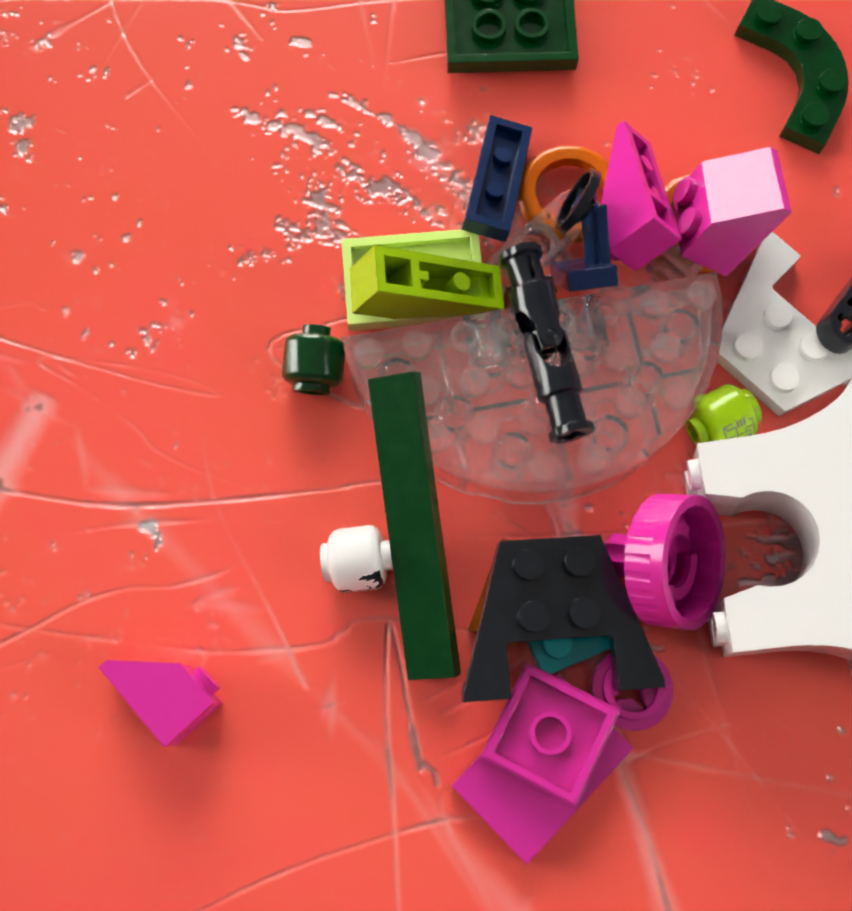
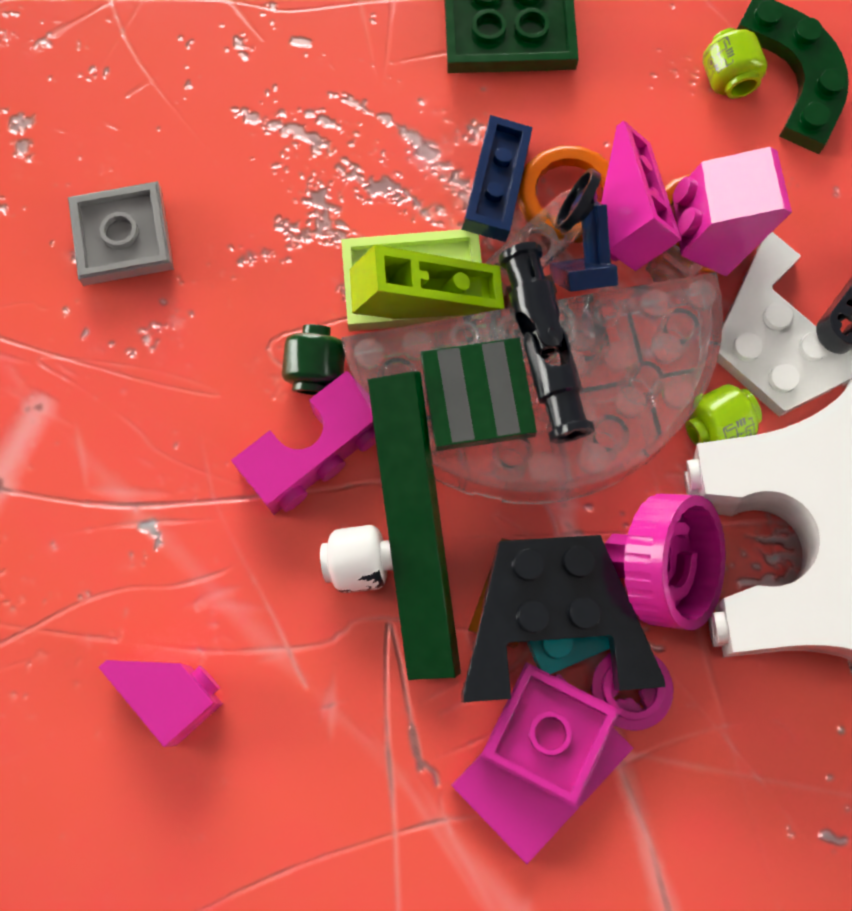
(120, 233): none -> light grey plate
(283, 473): none -> dark pink arch
(478, 394): none -> tile
(734, 63): none -> lime head

